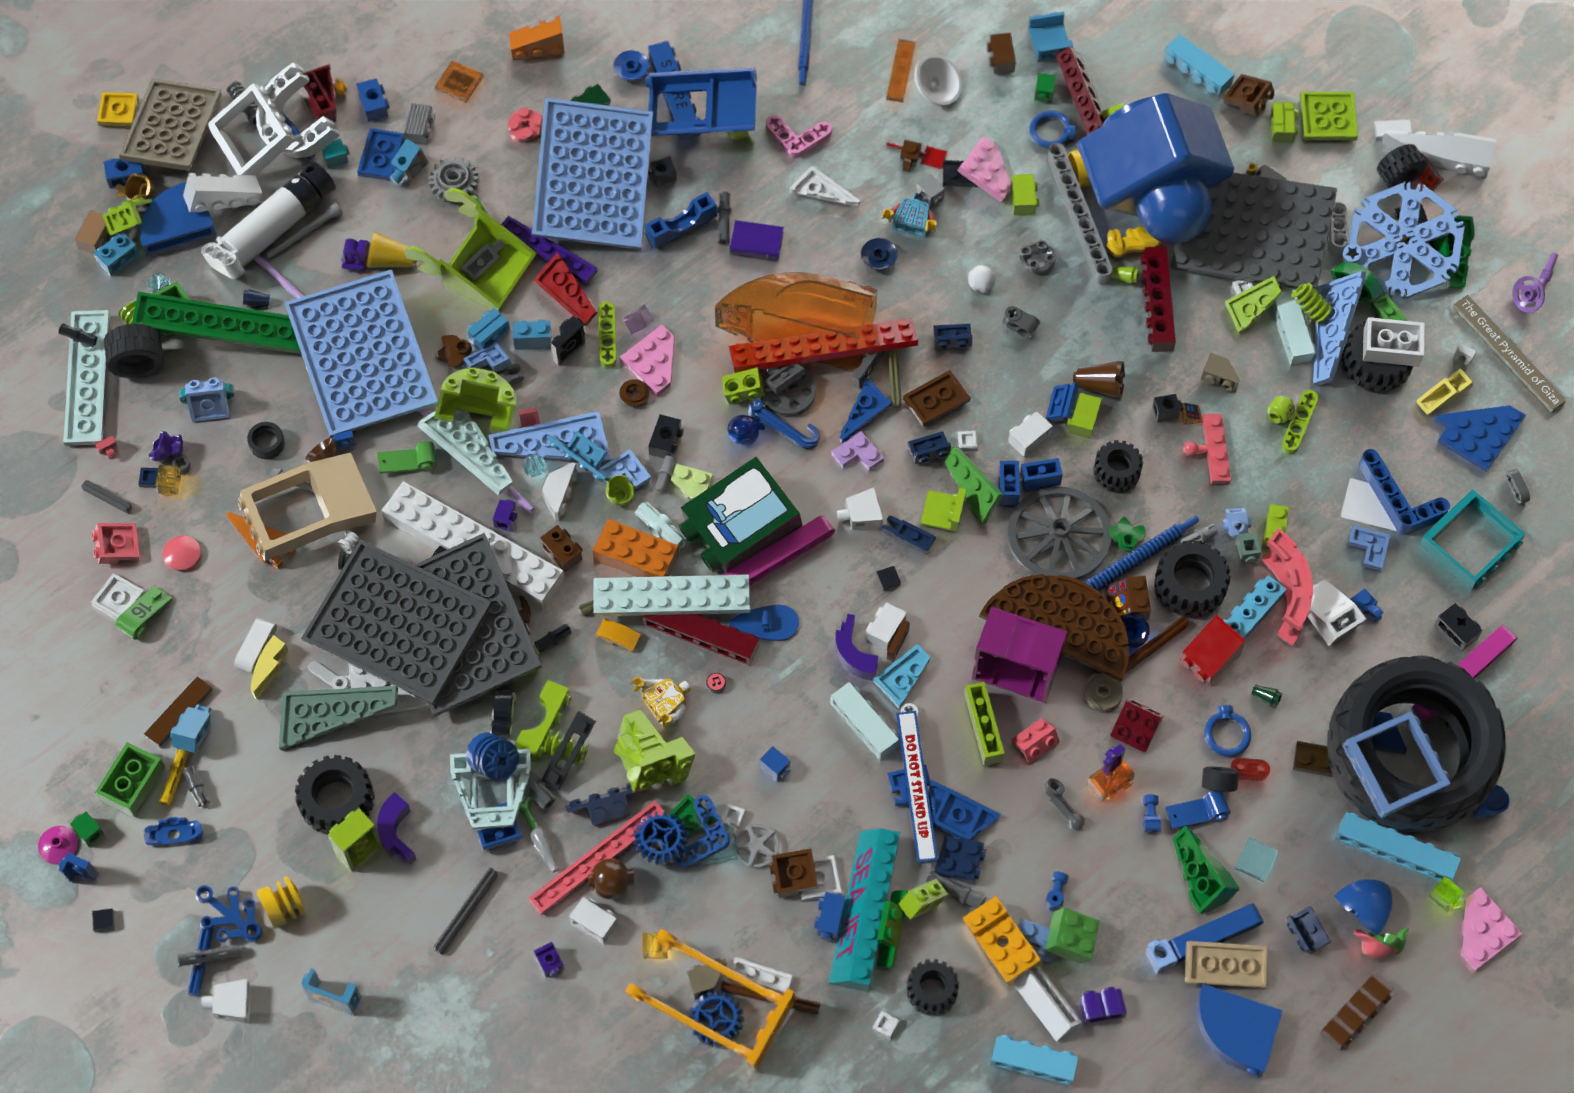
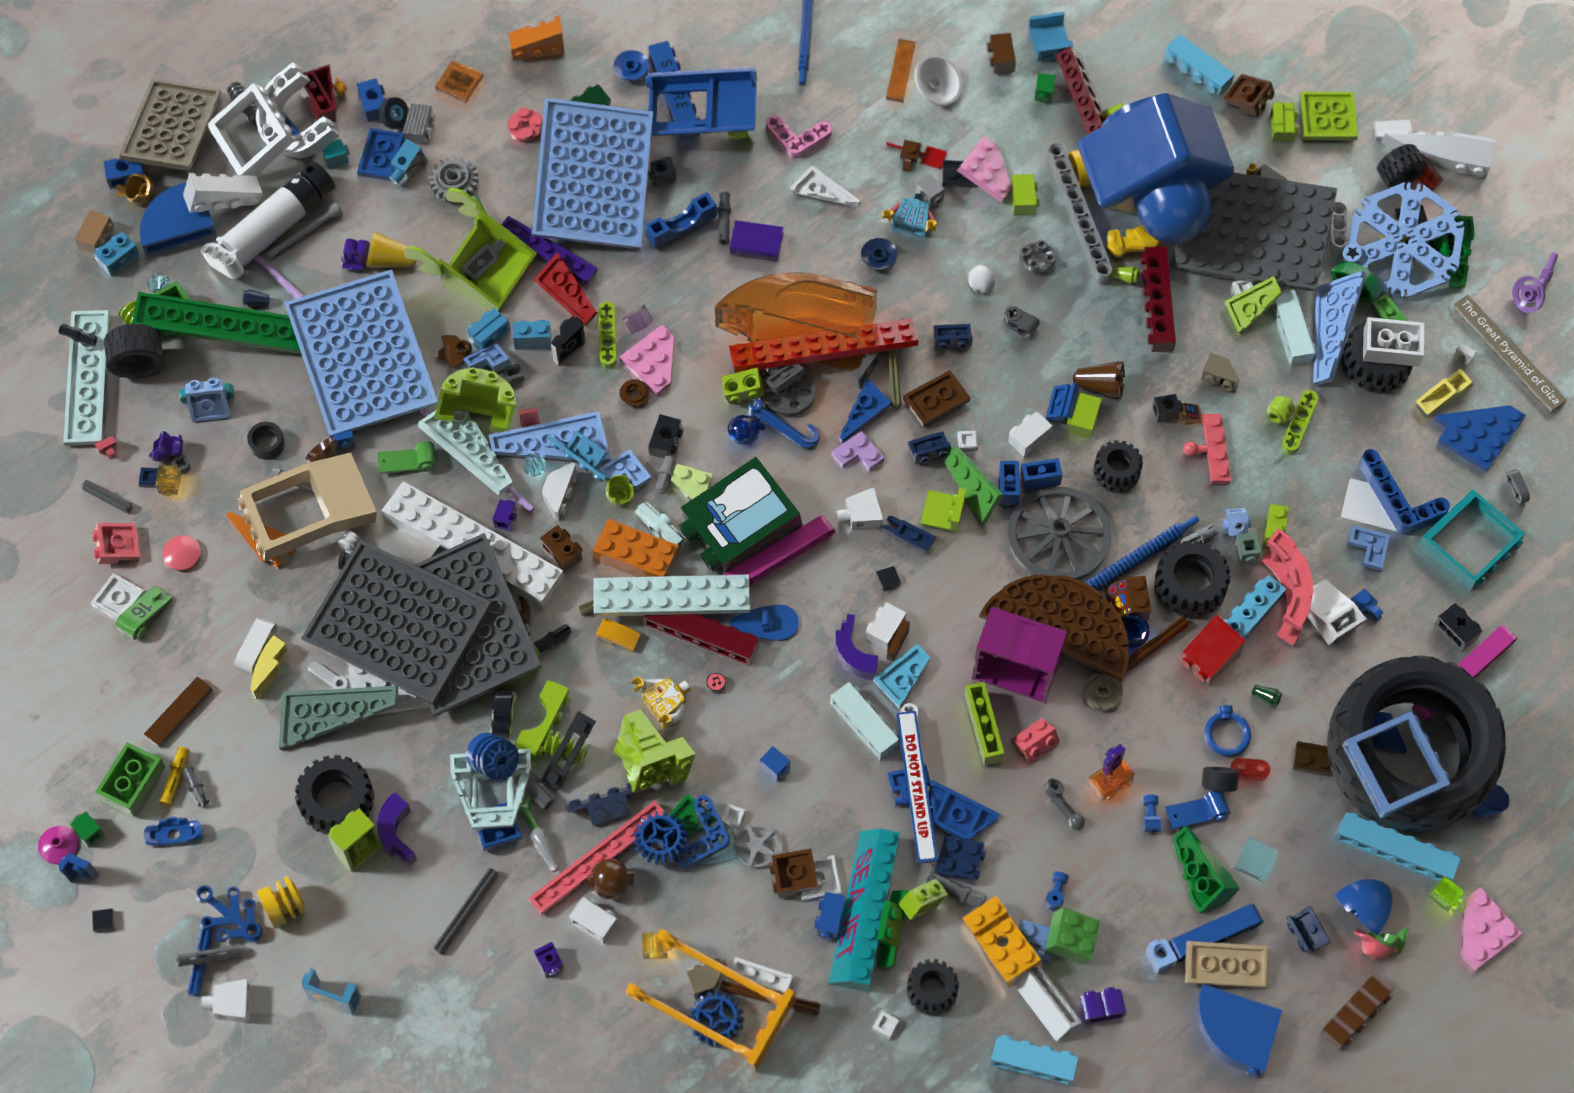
(117, 109): yellow plate -> none
(124, 216): lime bracket -> none
(191, 728): dark azure brick -> none
(387, 116): none -> black bush
(1069, 130): blue piece -> none
(1126, 532): green plate -> none
(1136, 725): dark red bracket -> none
(1313, 301): lime piece -> none

